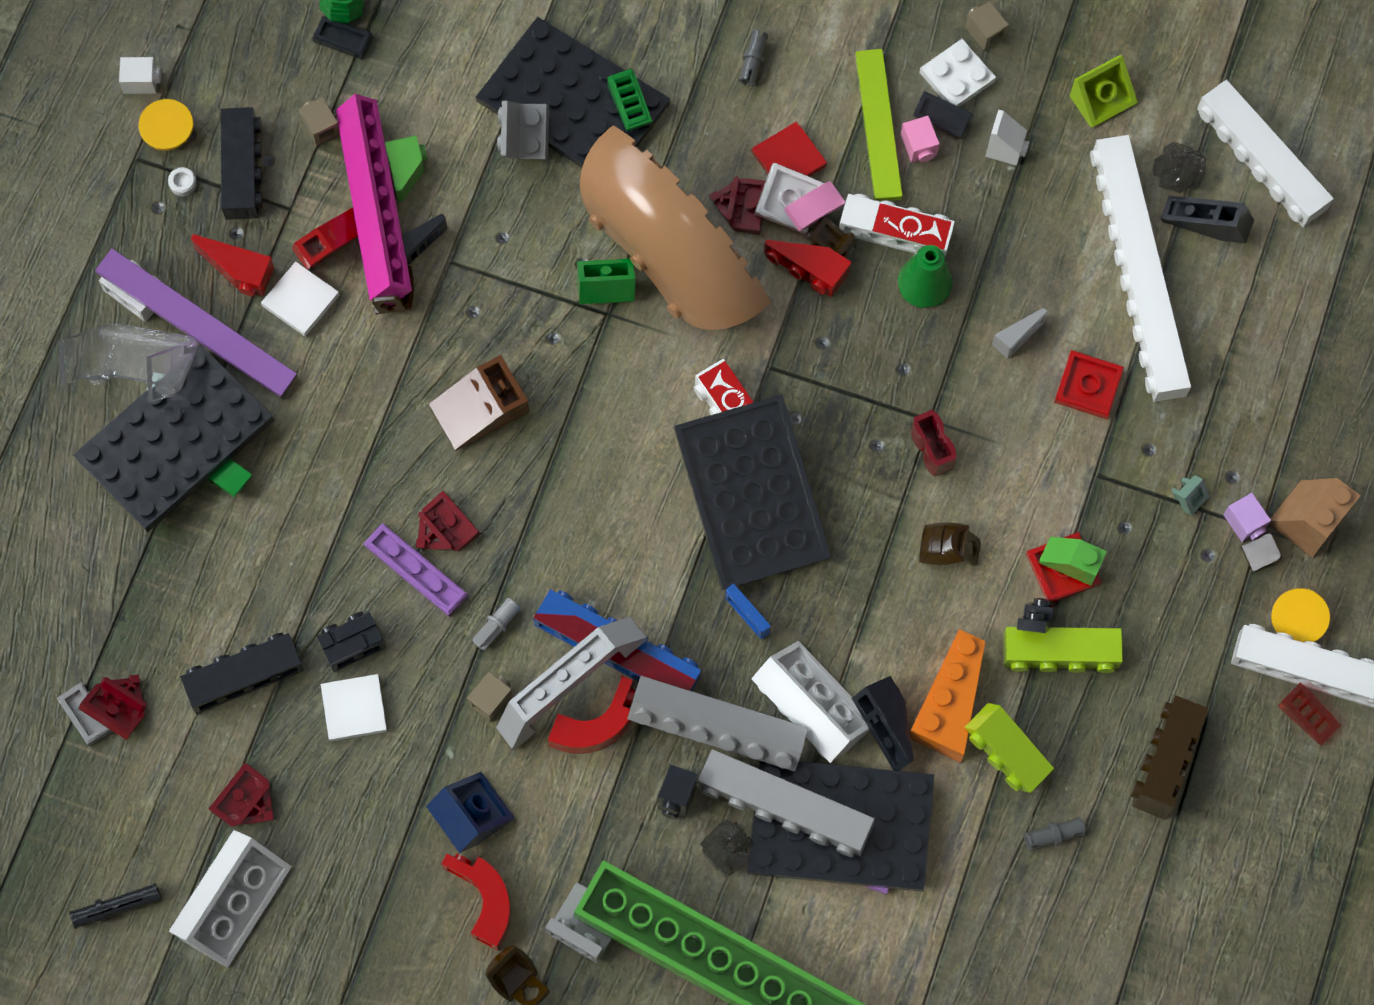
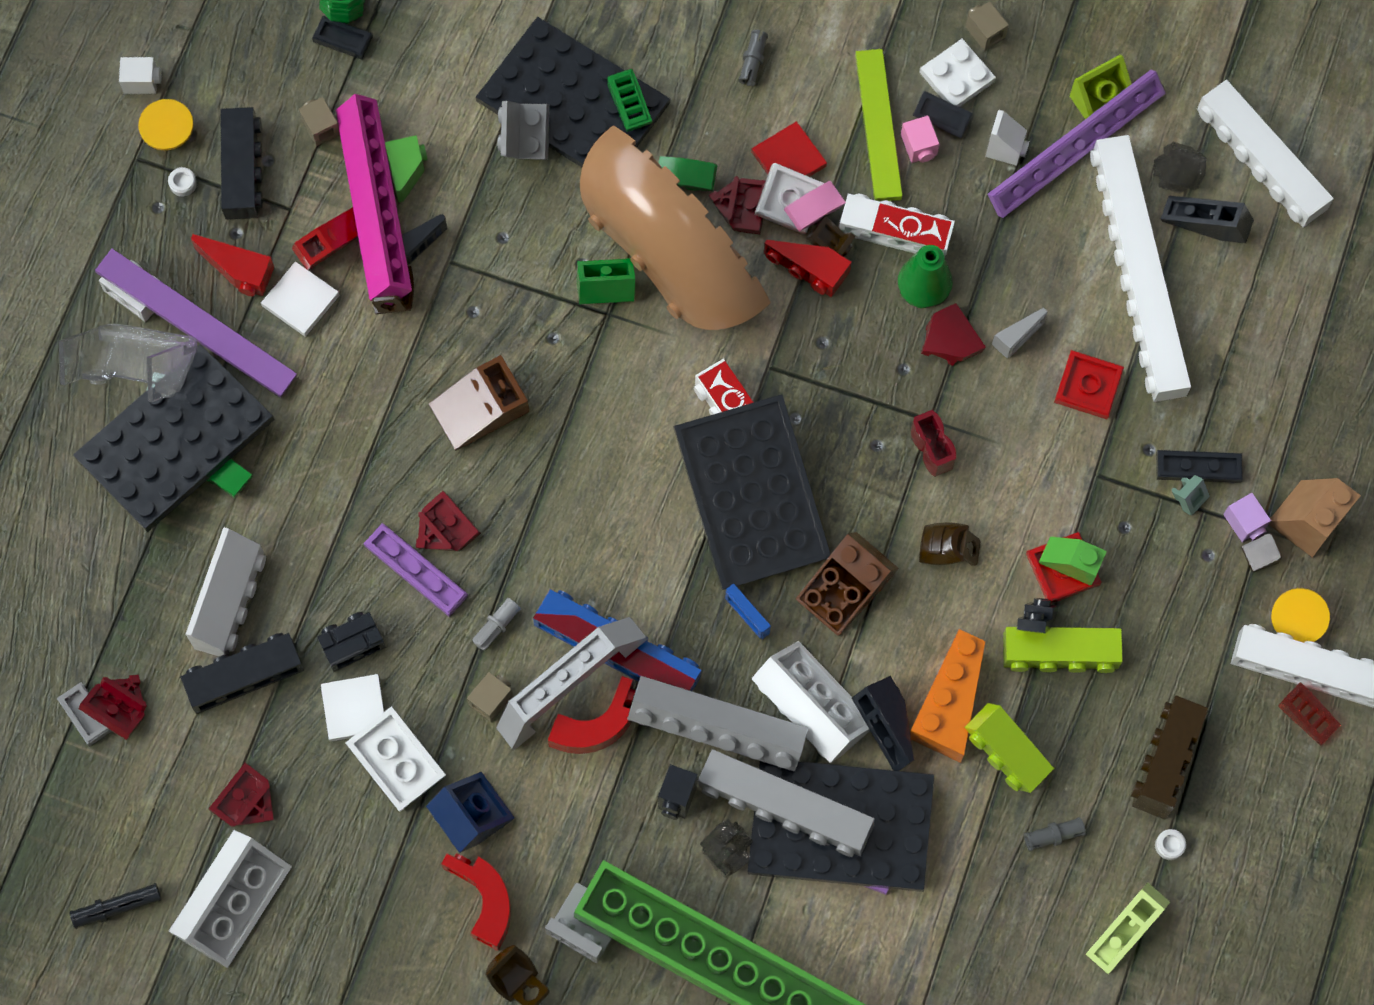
(225, 594): none -> white slope
(395, 759): none -> white plate
(692, 173): none -> green slope
(846, 582): none -> reddish brown slope
(951, 336): none -> dark red slope
(1076, 143): none -> medium lavender tile
(1128, 928): none -> yellowish green slope
(1170, 844): none -> white tile
(1206, 465): none -> black tile

